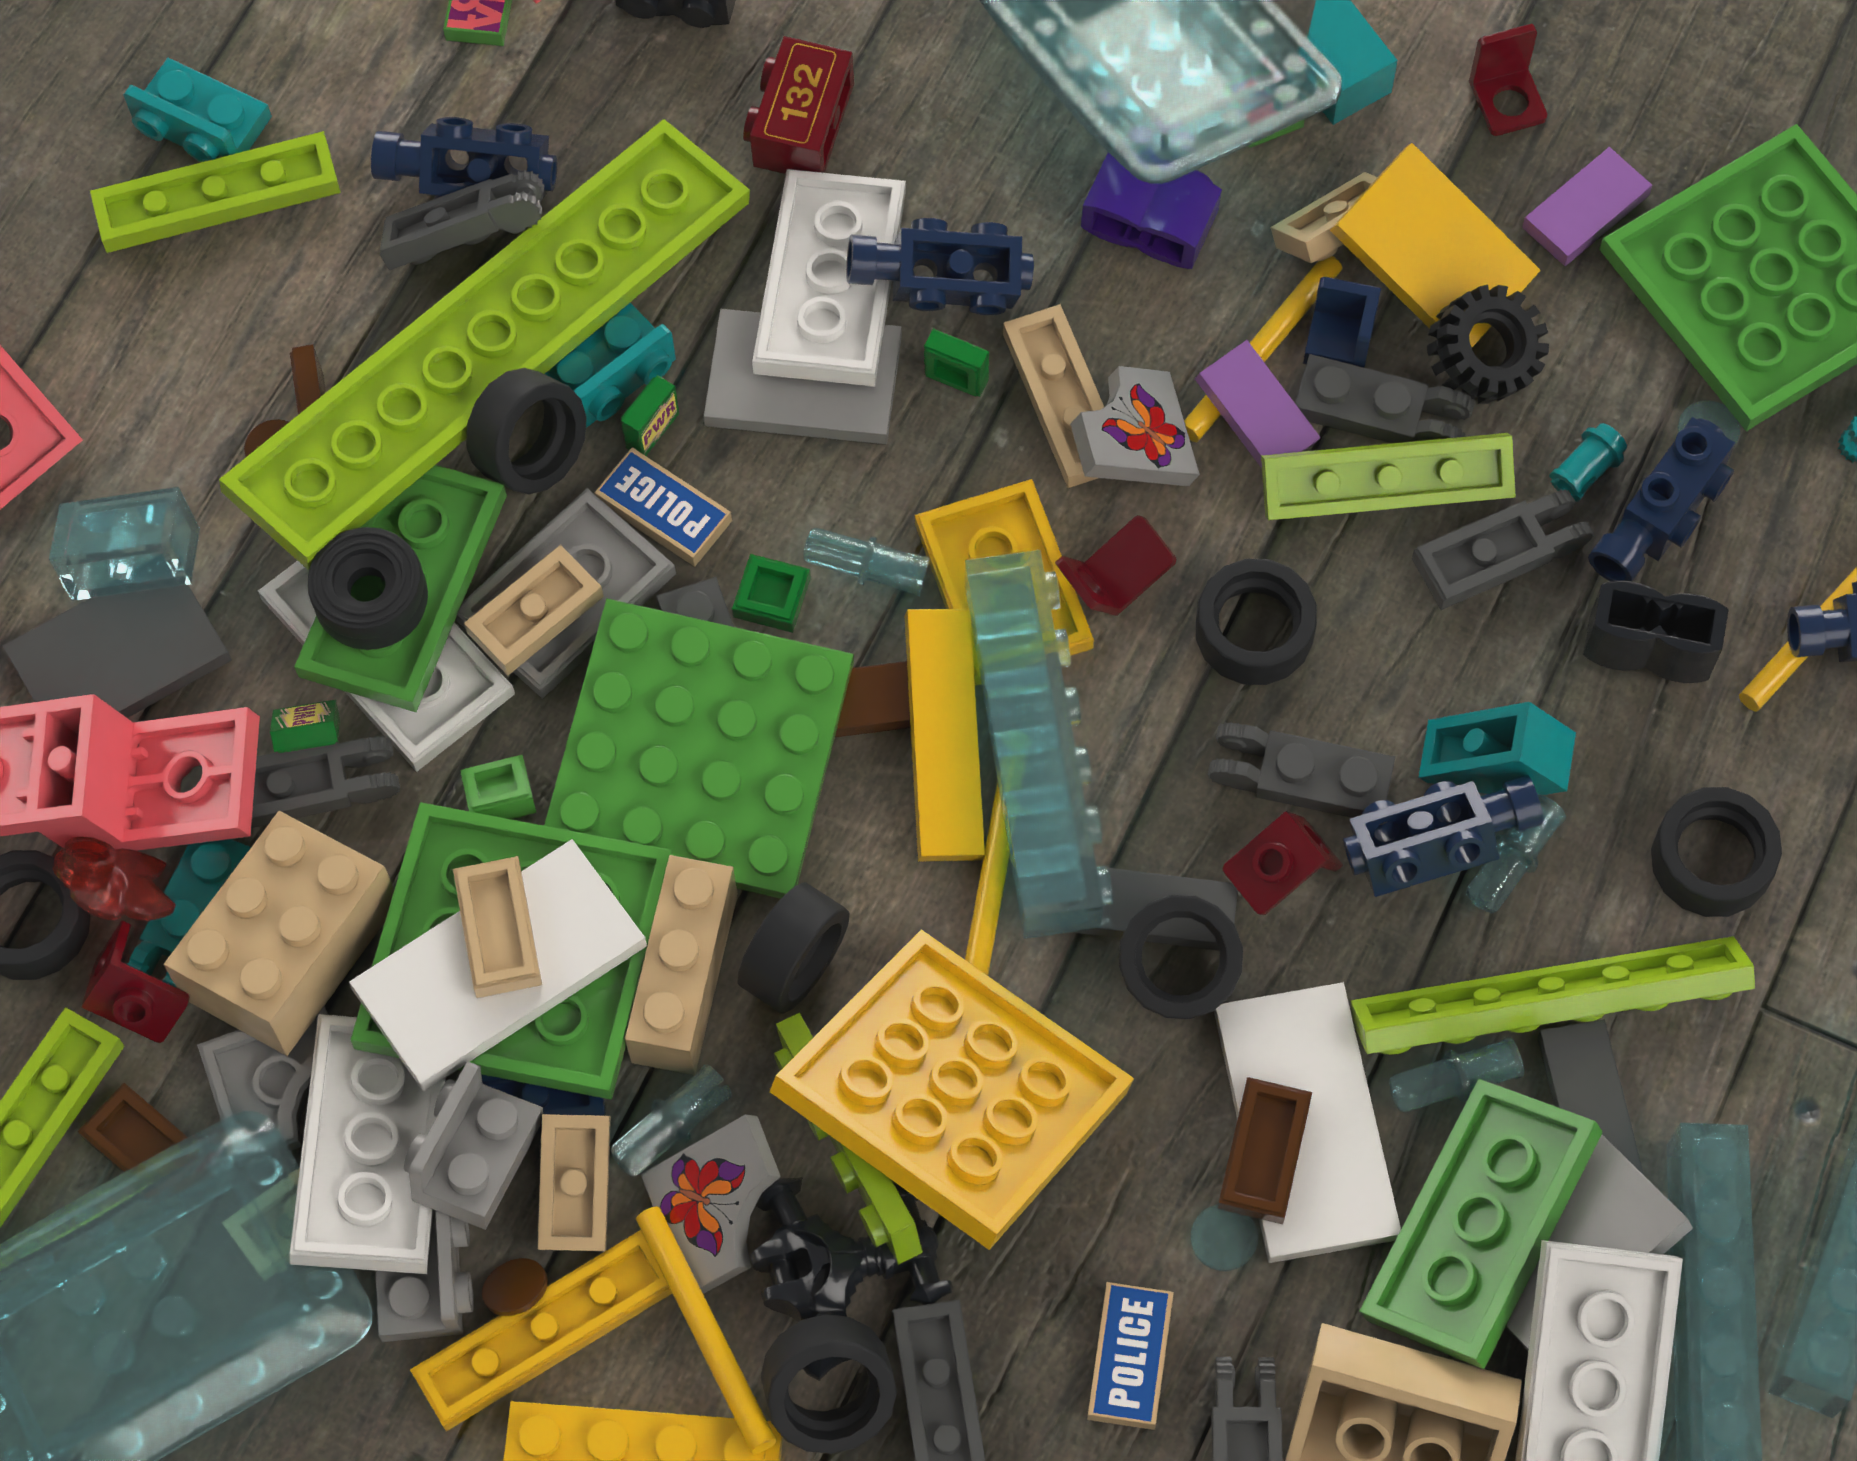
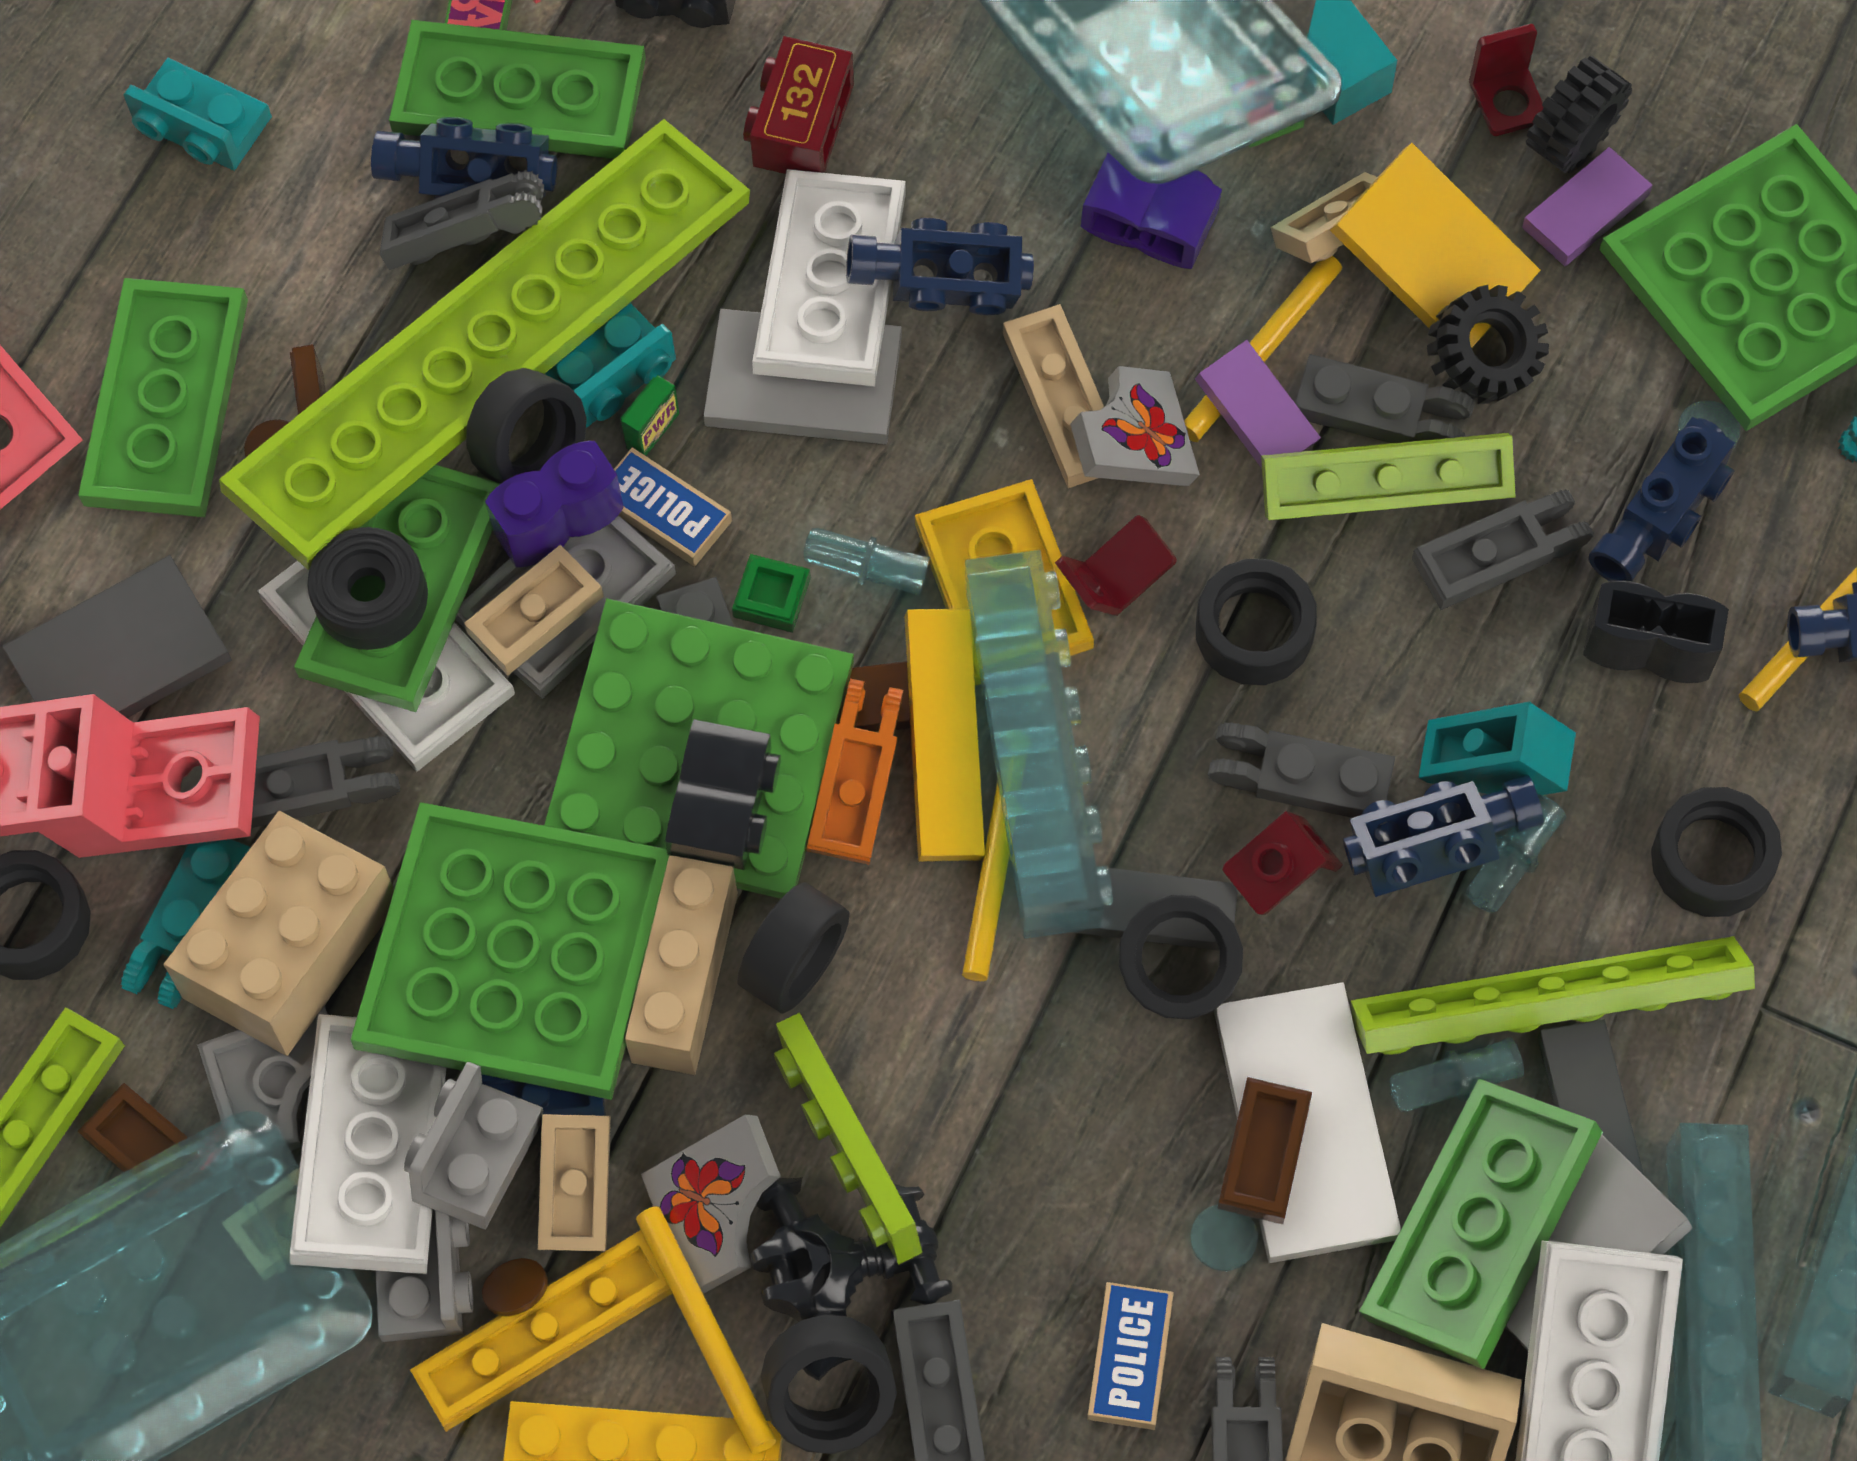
(112, 880): clear red plate -> none
(124, 543): clear light blue brick -> none
(130, 995): dark red bracket -> none
(163, 397): none -> bright green plate
(214, 192): lime plate -> none
(305, 726): green tile -> none
(426, 988): white tile -> none
(497, 927): tan tile -> none
(499, 788): bright green tile -> none
(557, 85): none -> bright green plate
(565, 499): none -> dark purple brick
(670, 1121): clear light blue axle -> none
(720, 795): none -> black brick
(855, 780): none -> orange hinge
(952, 1087): yellow plate -> none
(956, 363): green tile -> none
(1342, 321): dark blue panel -> none
(1578, 114): none -> black tyre
(1600, 449): teal pin -> none

